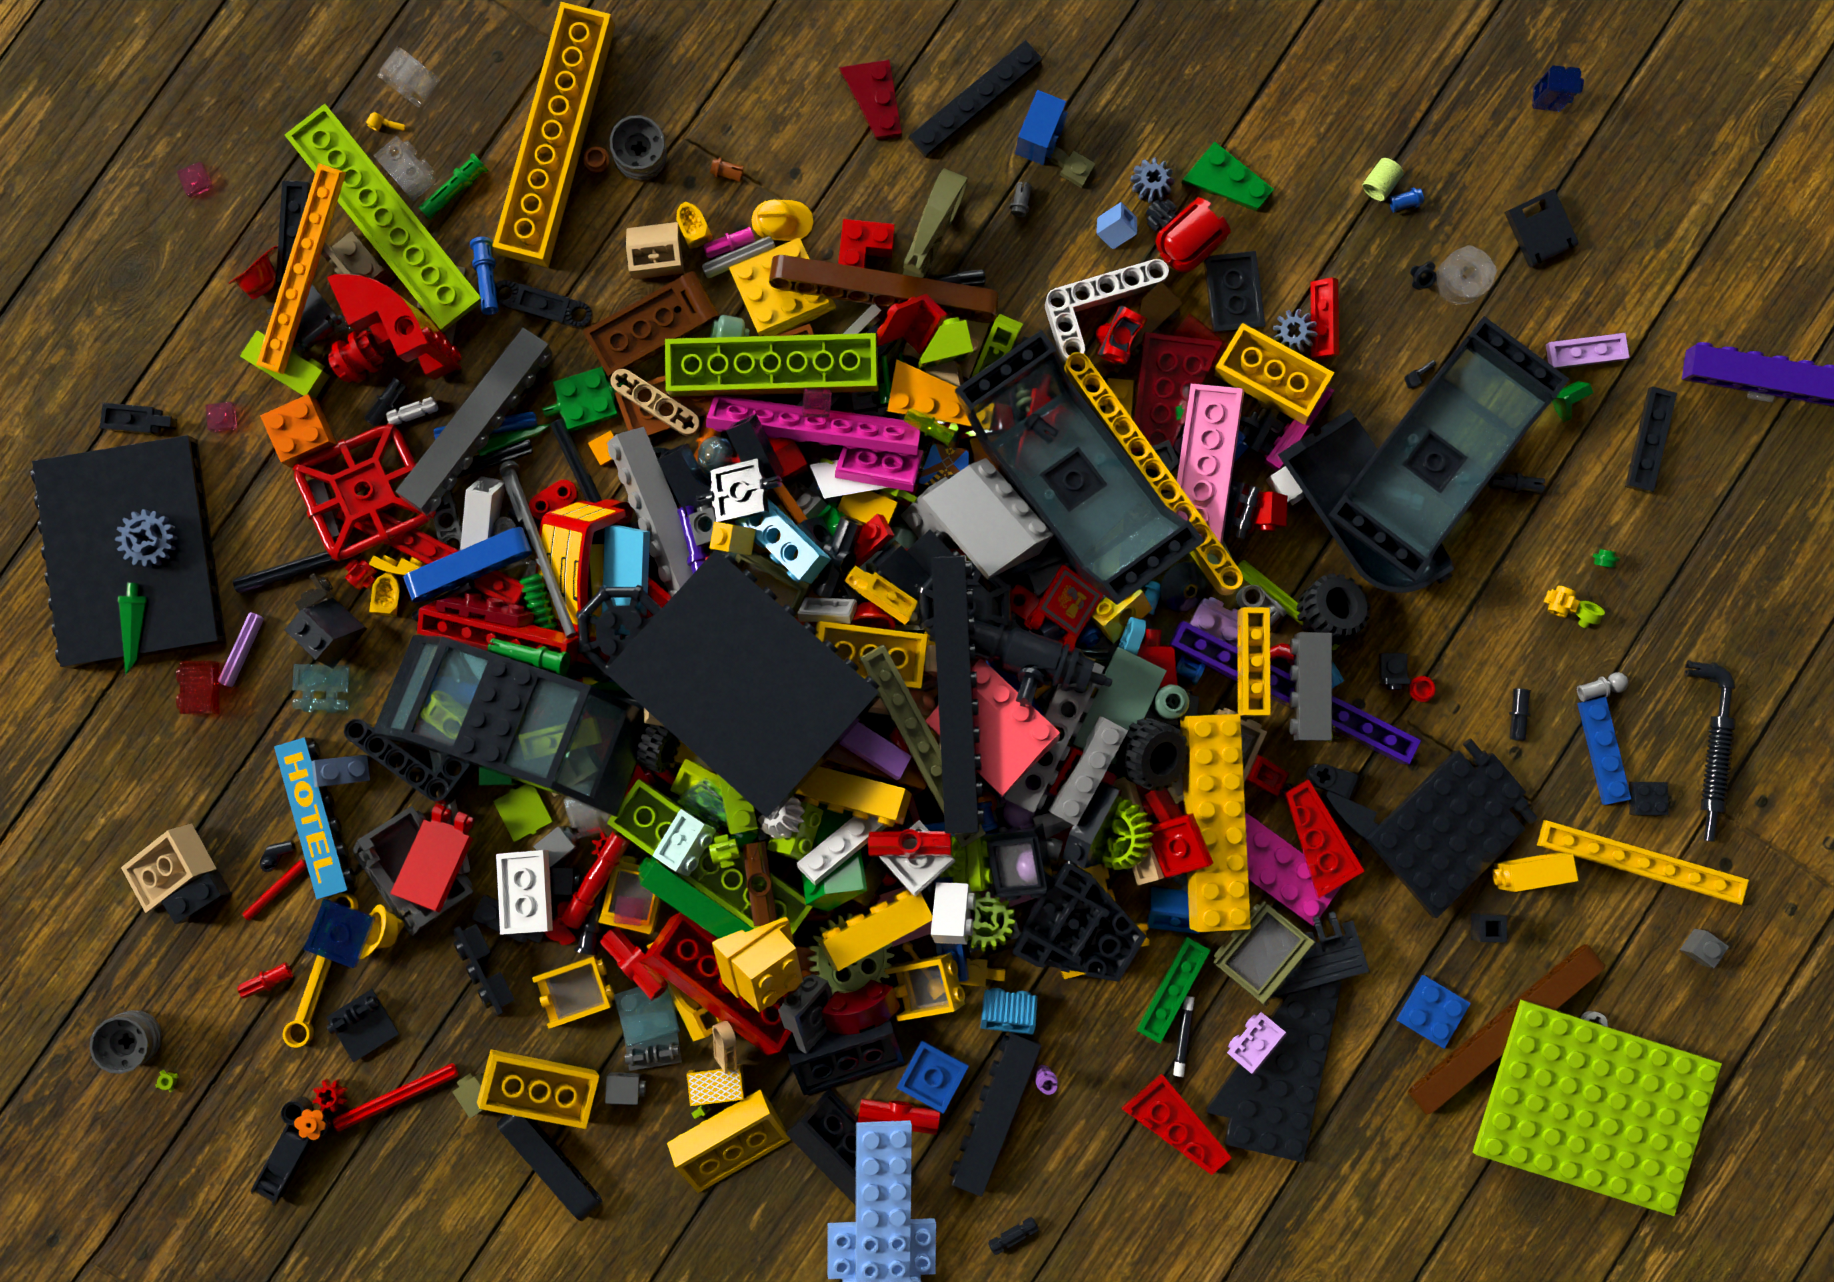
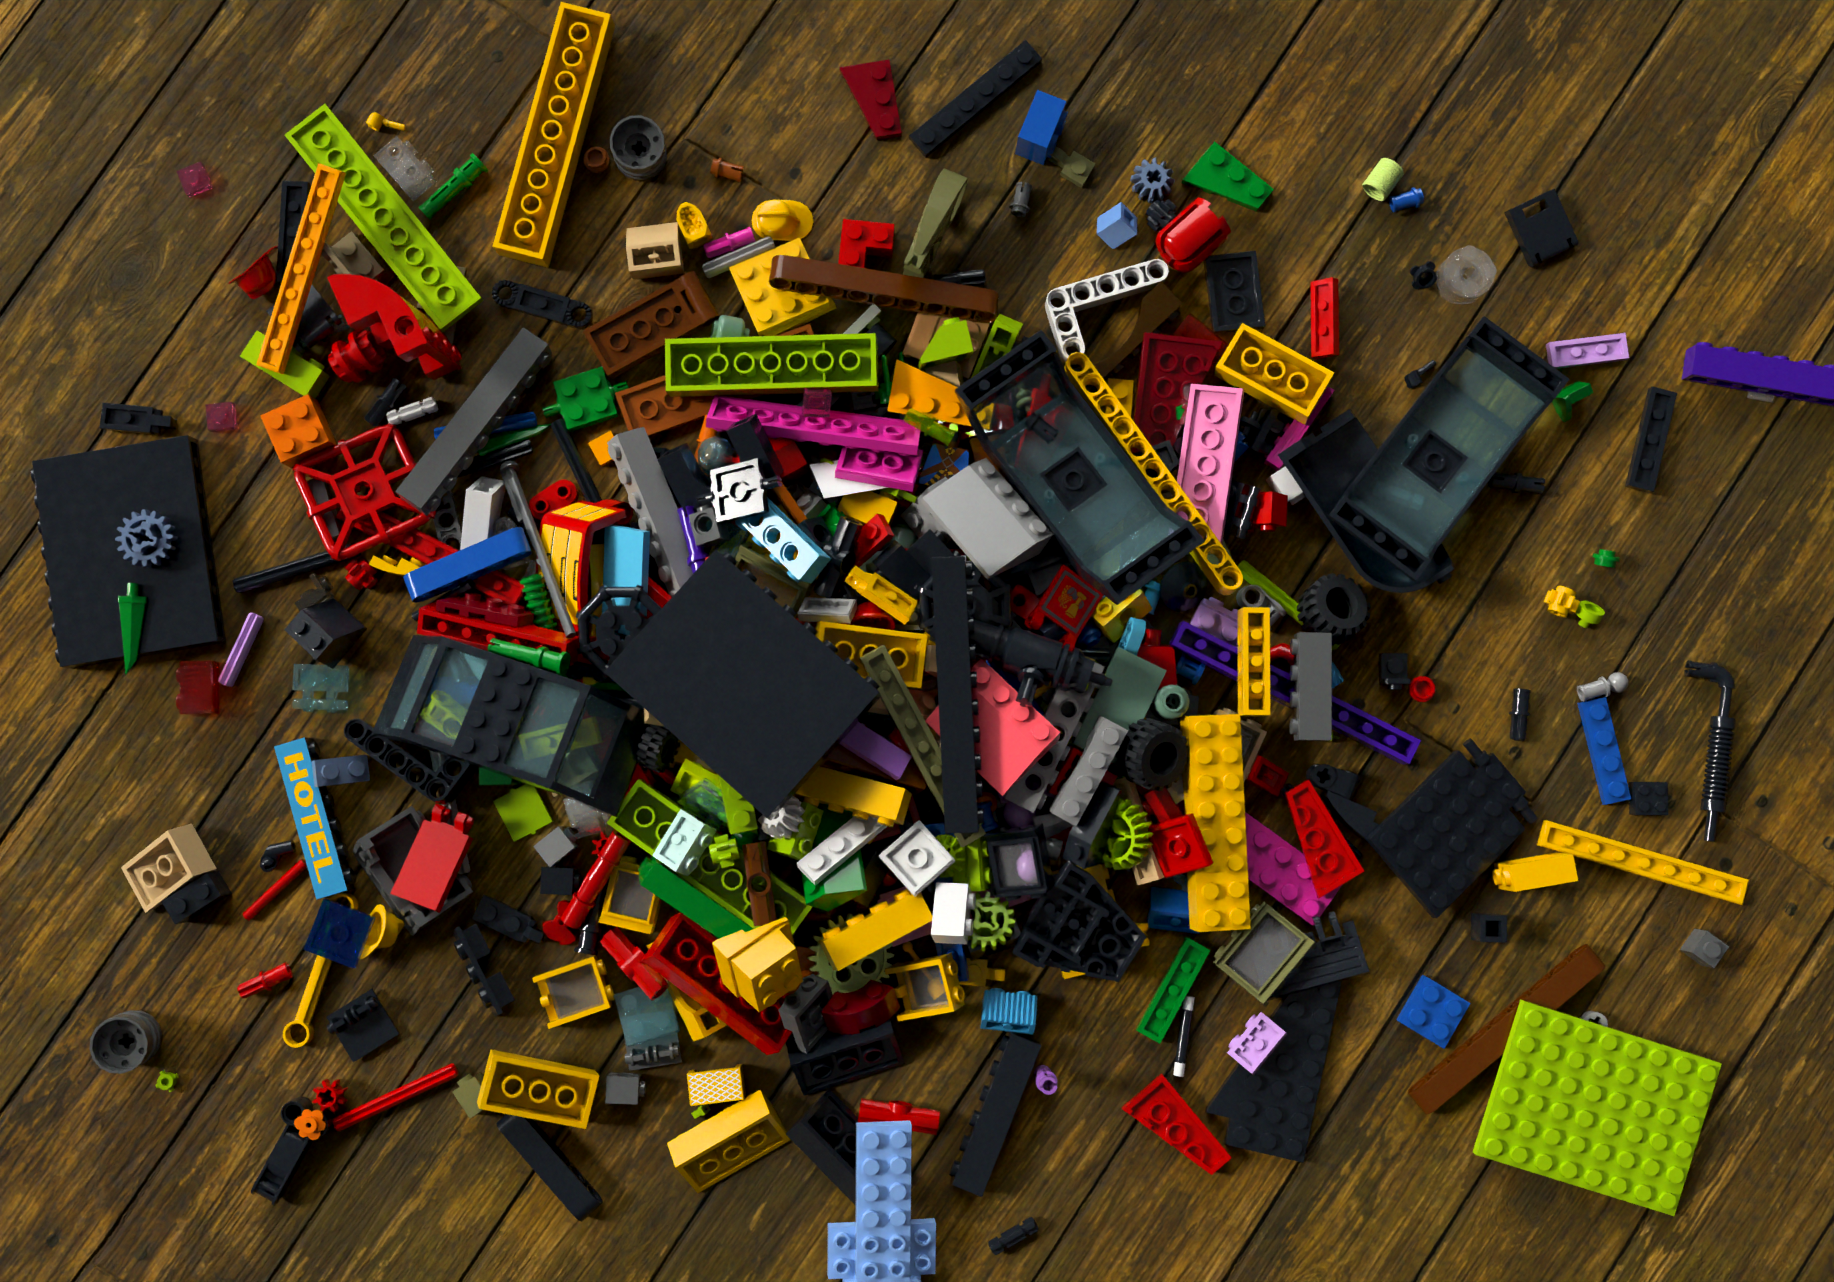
(385, 596): yellow rock -> none
(408, 76): clear brick -> none
(484, 265): blue pin -> none
(524, 892): white plate -> none
(629, 910): clear pink plate -> none
(657, 399): tan beam -> none
(724, 1045): tan piece -> none
(732, 538): yellow brick -> none
(914, 321): red bracket -> none
(928, 843): red piece -> none
(932, 1076): blue plate -> none
(1118, 335): red connector -> none
(1304, 328): sand blue gear -> none
(1557, 88): clear blue brick -> none

